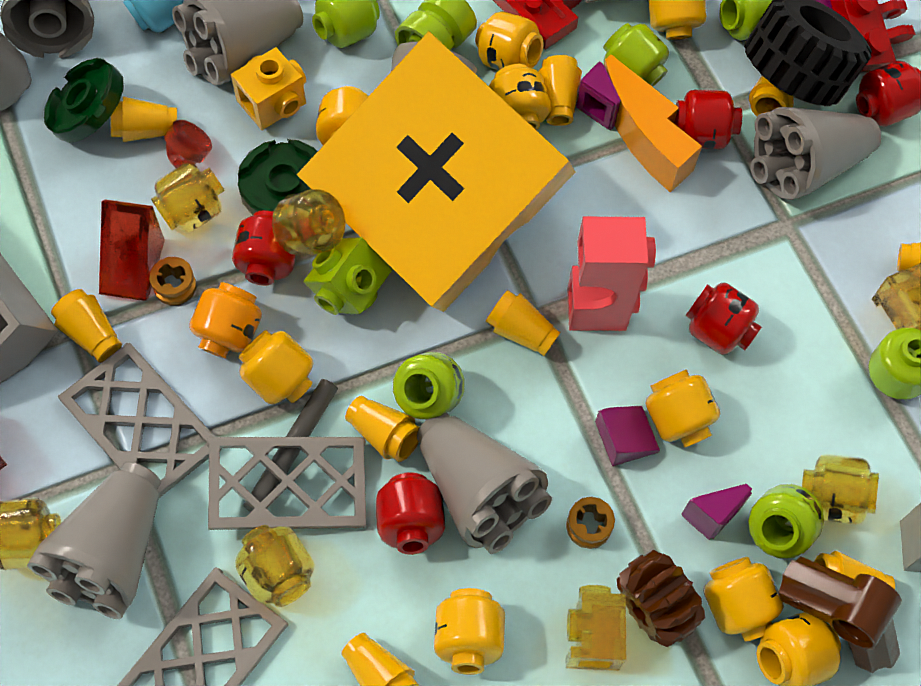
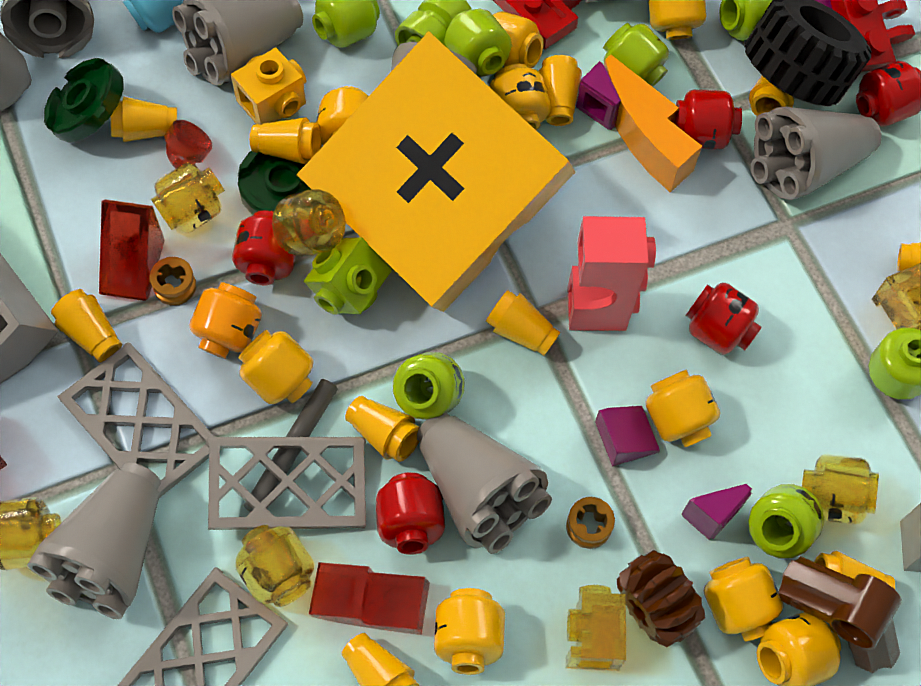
(288, 139): none -> yellow cone
(368, 598): none -> clear red slope
(479, 39): none -> lime head

